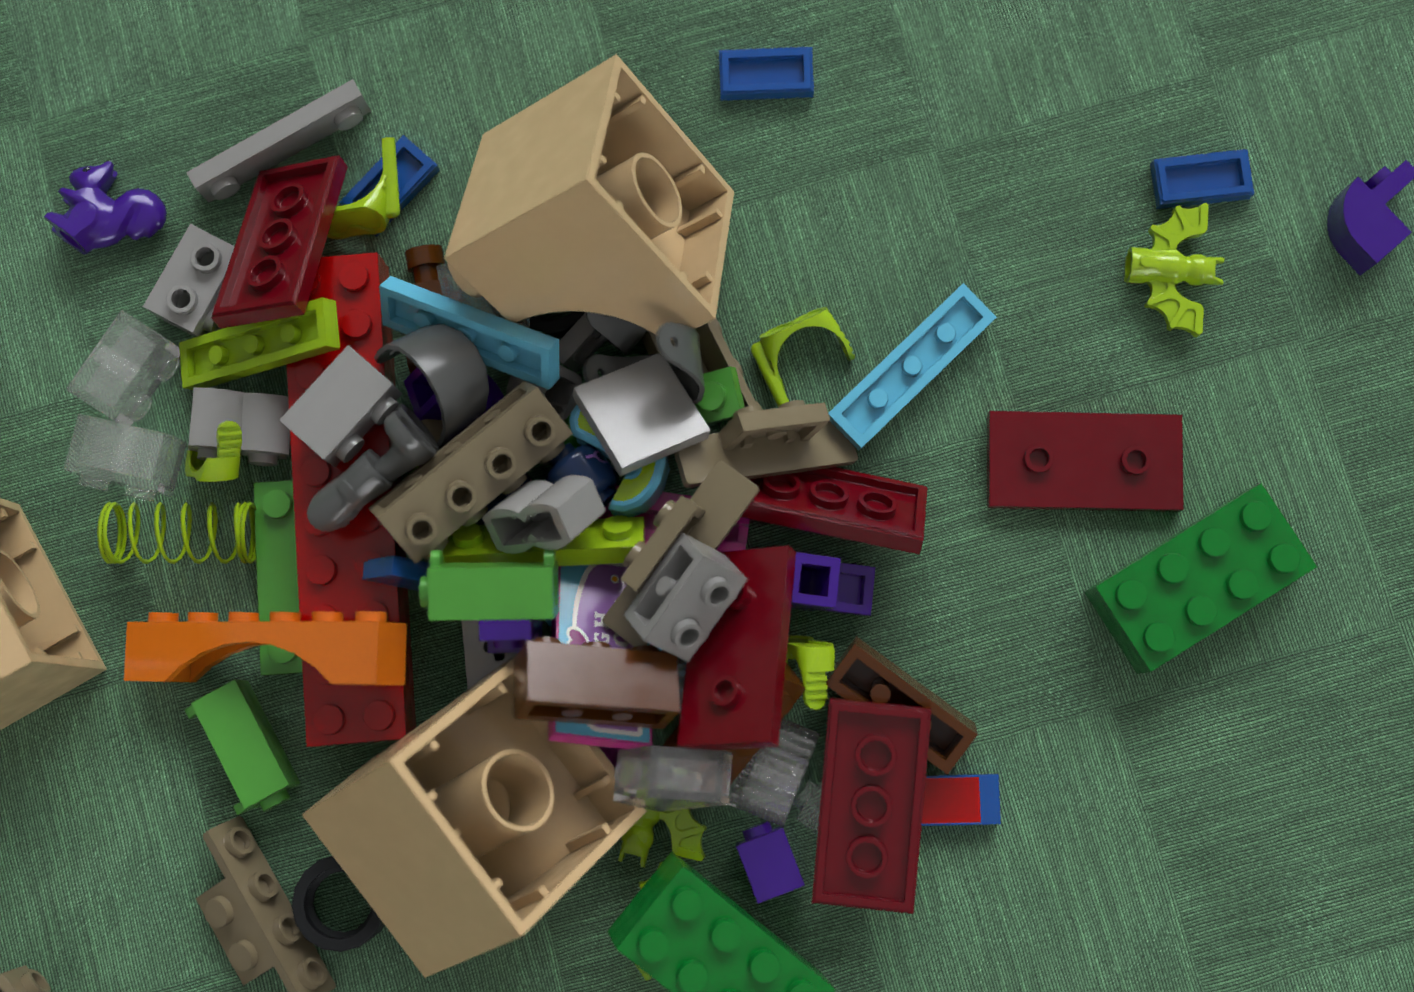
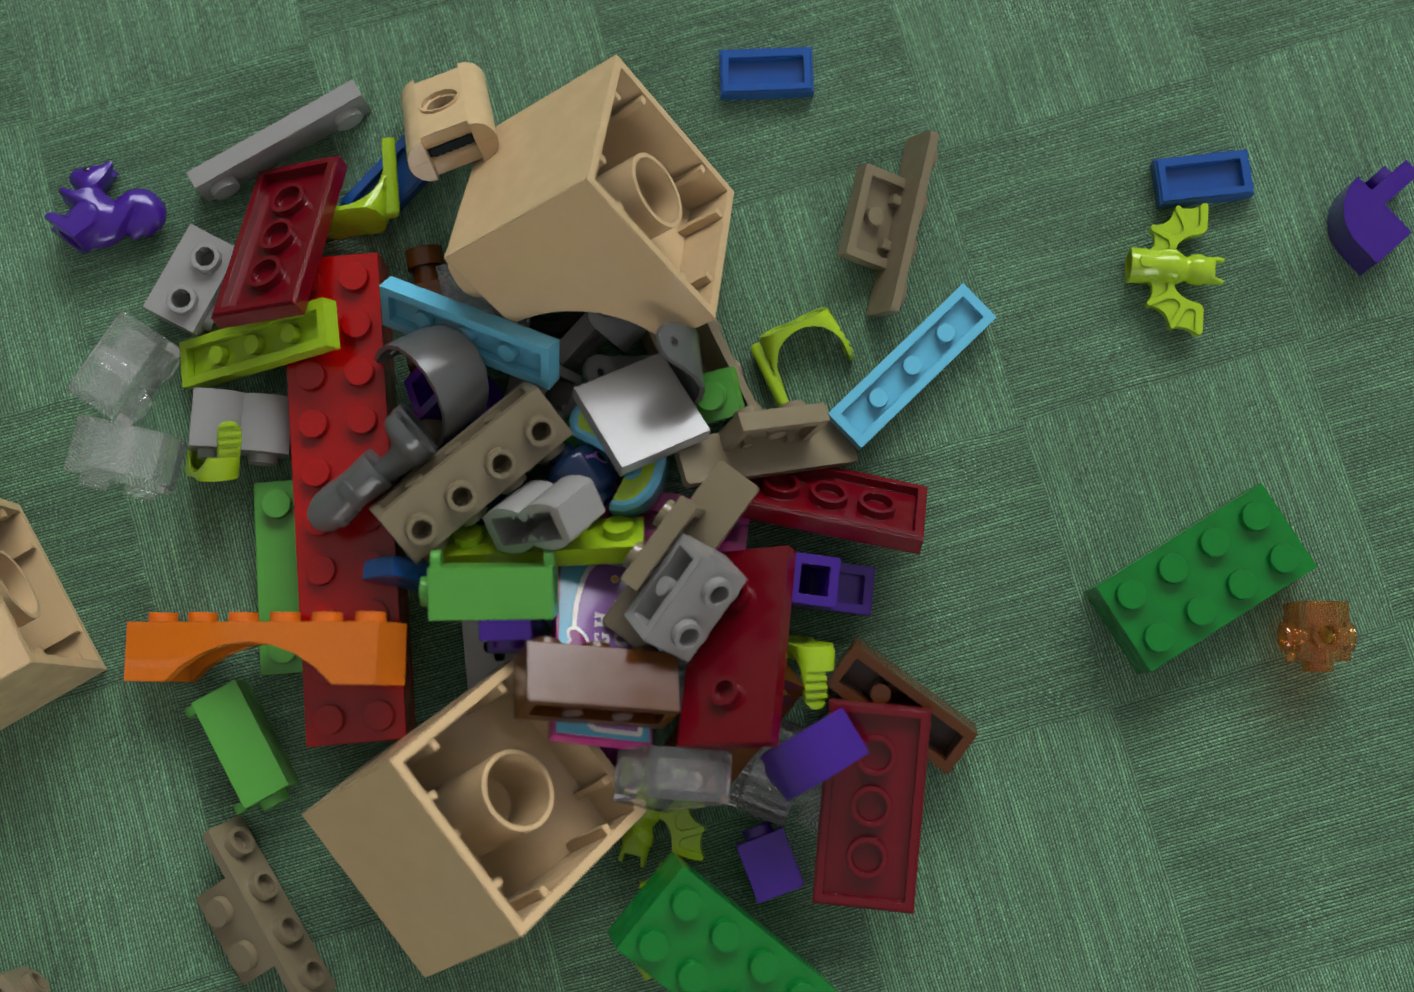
(240, 513): lime piece -> none
(310, 924): black tyre -> none
(342, 407): light grey brick -> none
(448, 121): none -> tan piece
(813, 755): none -> dark purple brick
(885, 221): none -> dark tan bracket
(961, 800): red tile -> none
(1085, 461): dark red plate -> none
(1316, 634): none -> clear orange brick

